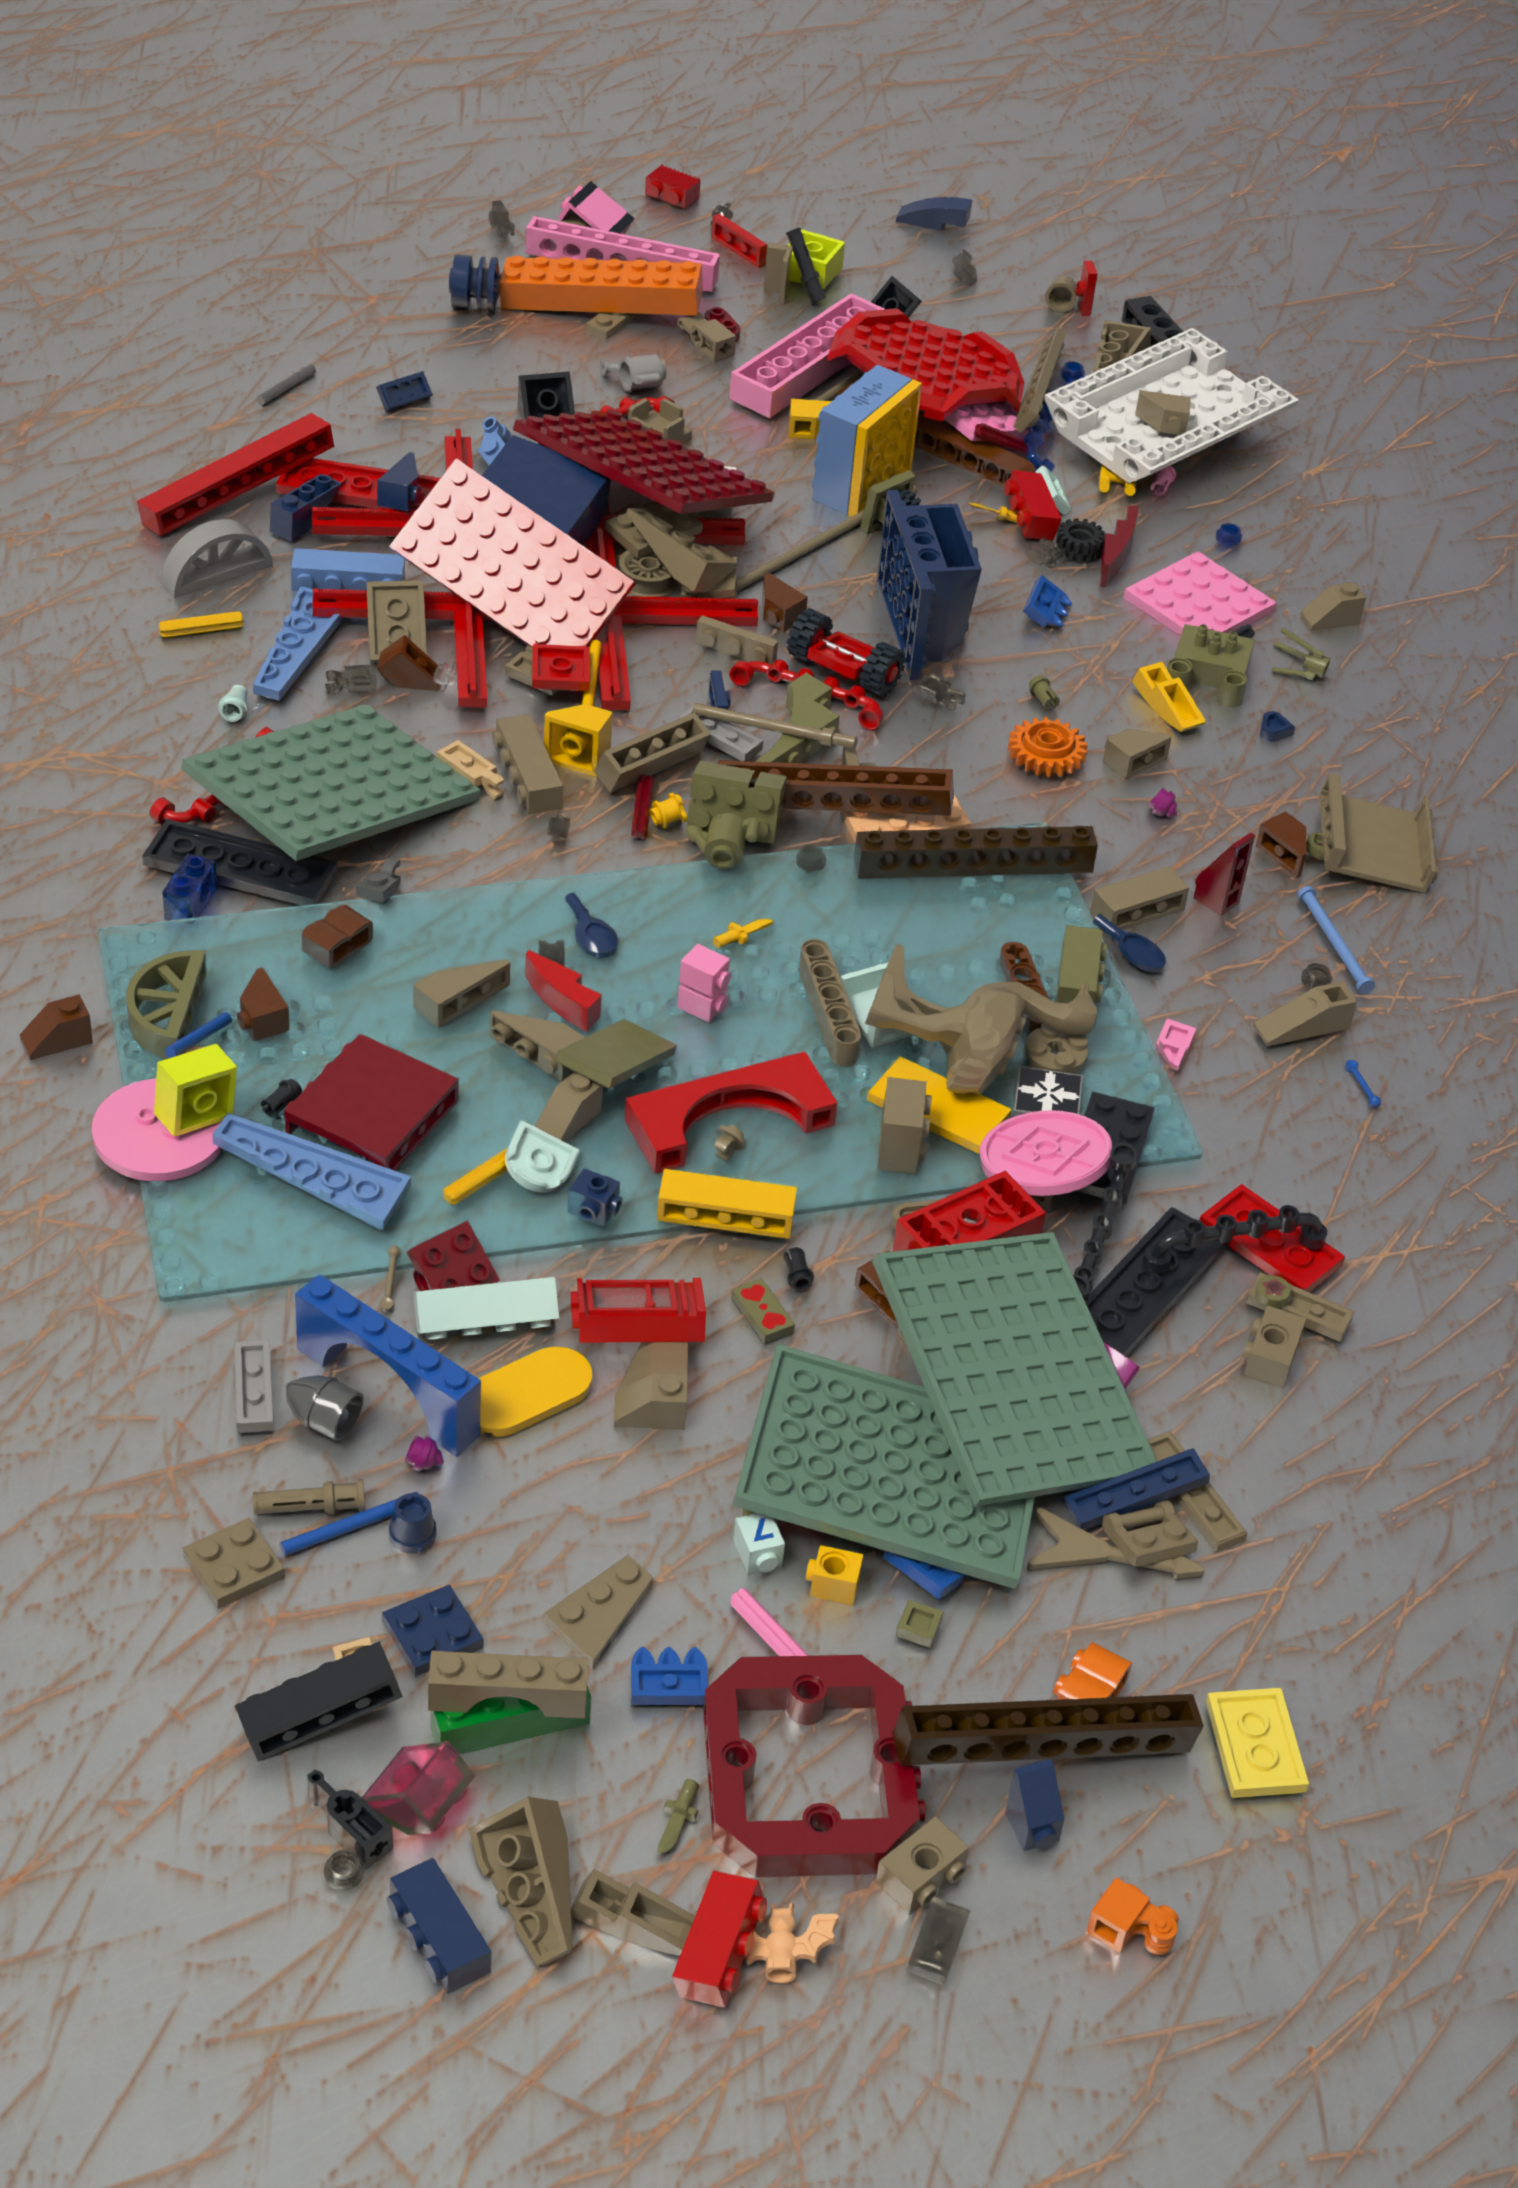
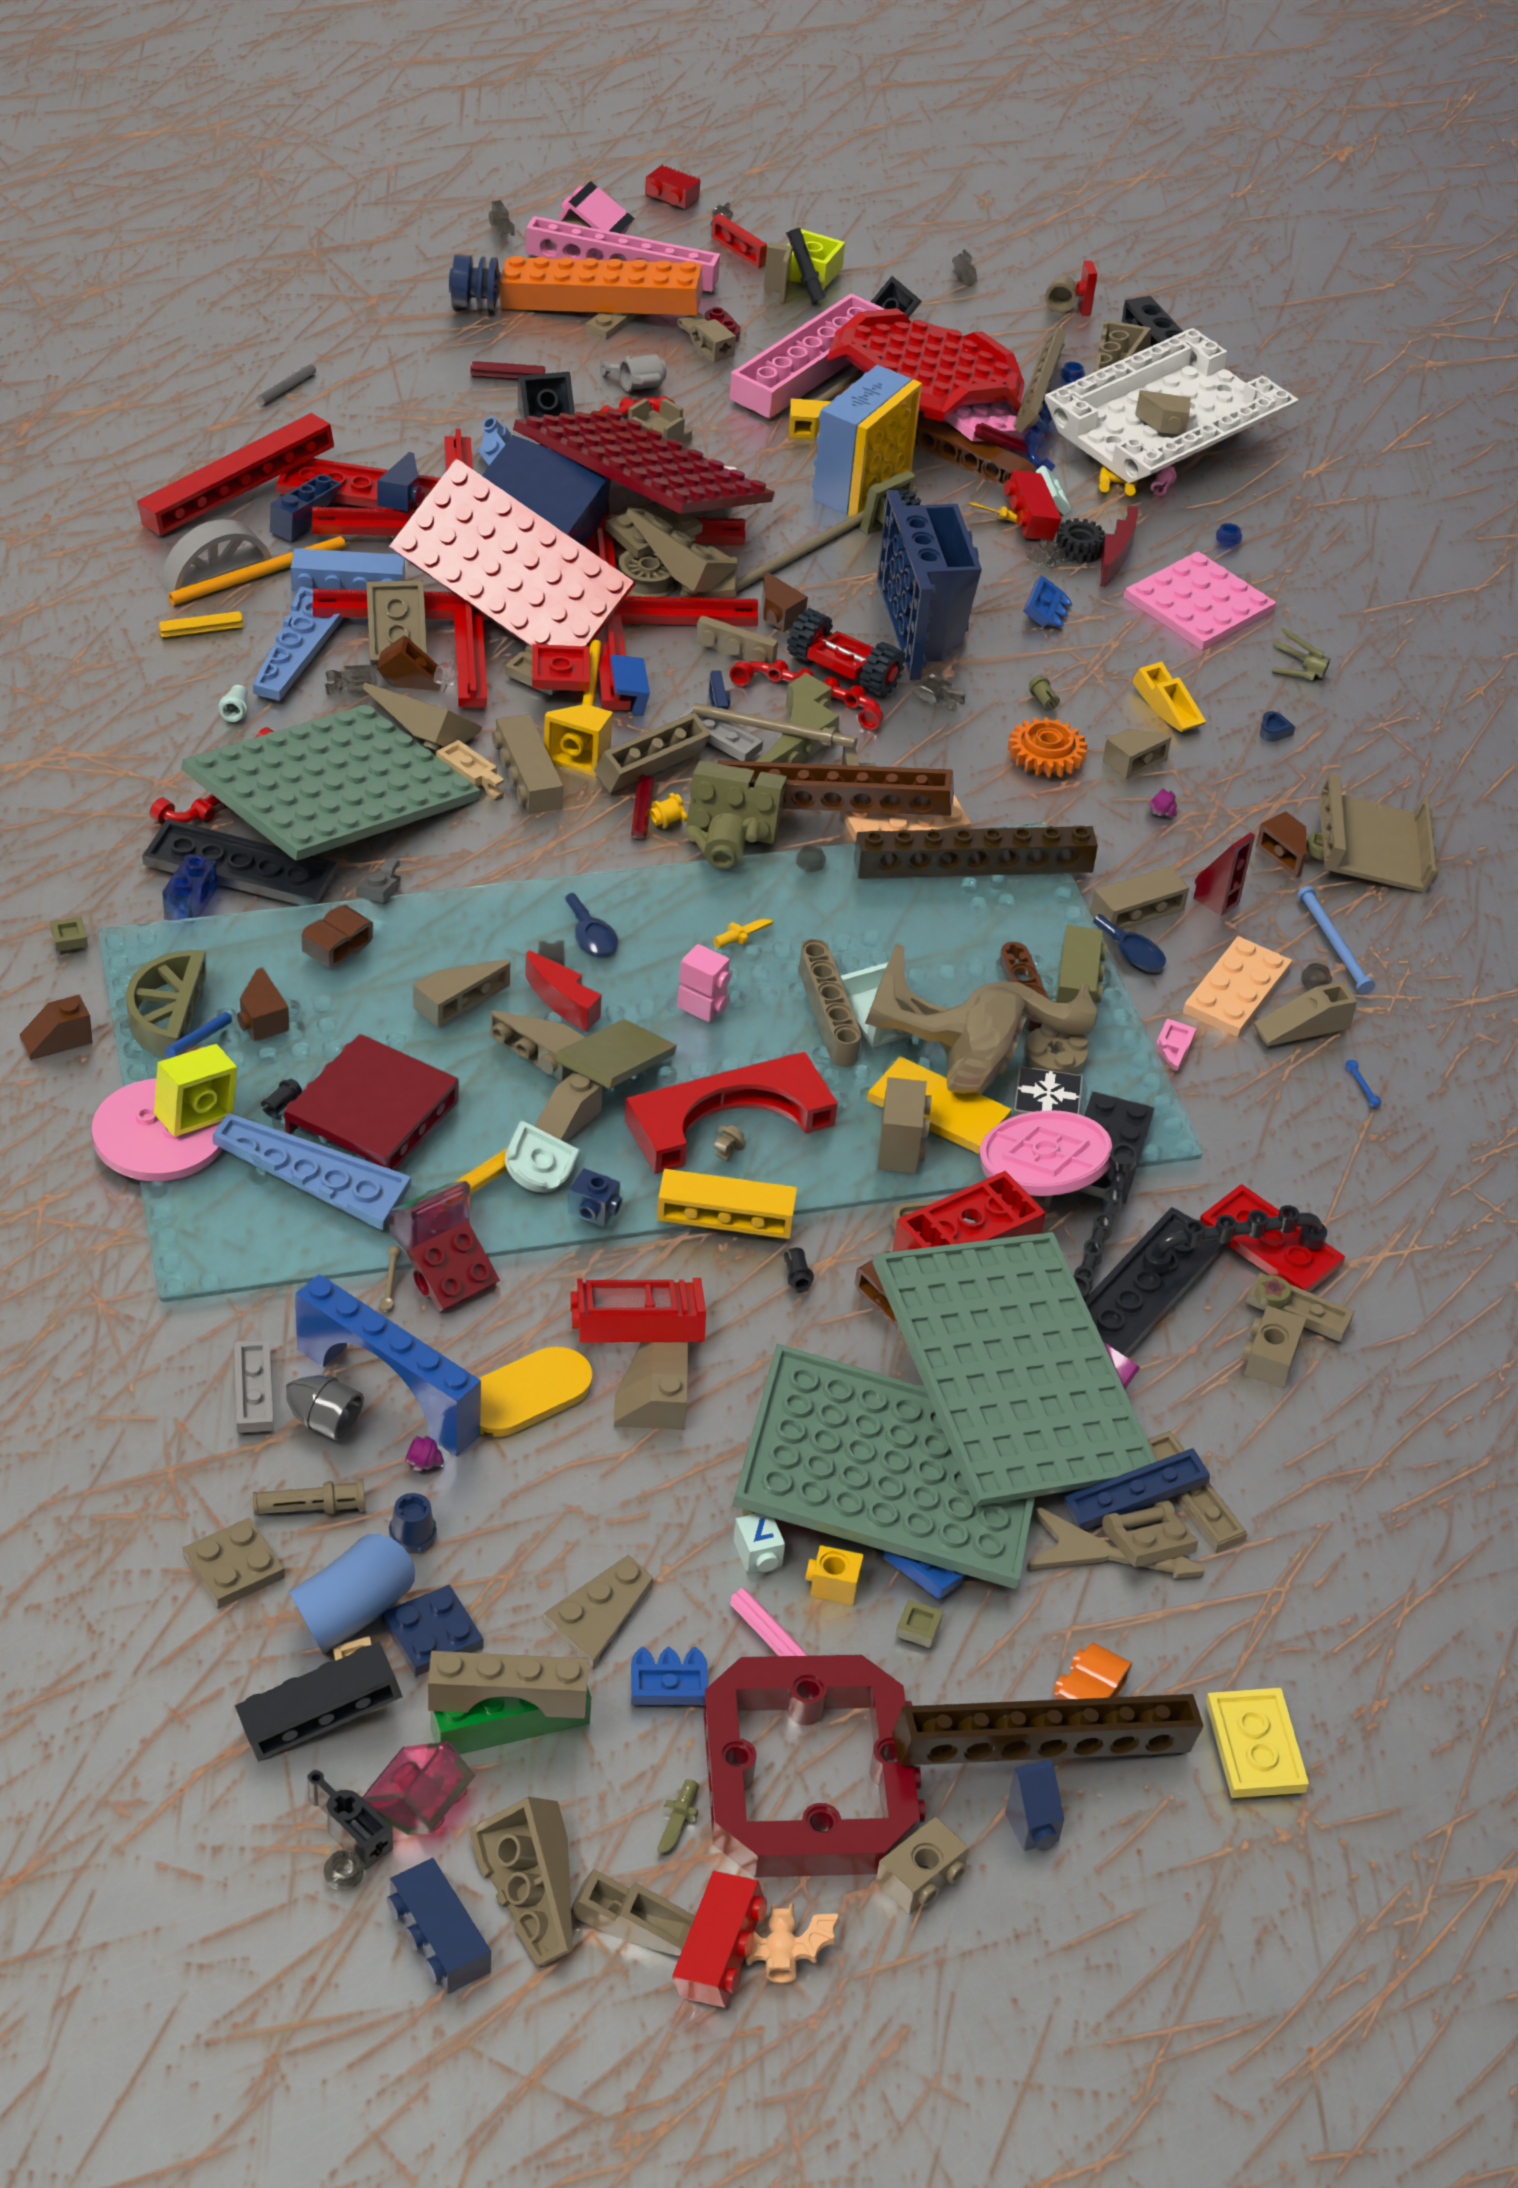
(68, 934): none -> olive plate
(246, 574): none -> light orange piece
(337, 1528): blue bar -> none
(354, 1589): none -> medium blue brick
(404, 391): dark blue plate -> none
(426, 721): none -> dark tan wedge
(430, 1214): none -> clear pink slope
(486, 1305): light aqua brick -> none
(503, 370): none -> dark red axle
(558, 828): clear smoke plate -> none
(631, 679): none -> blue panel
(763, 1310): olive tile -> none
(936, 212): dark blue slope -> none
(938, 1941): clear smoke plate -> none
(1127, 1912): orange brick -> none
(1214, 660): olive piece -> none
(1237, 986): none -> light nougat plate
(1335, 607): dark tan slope -> none

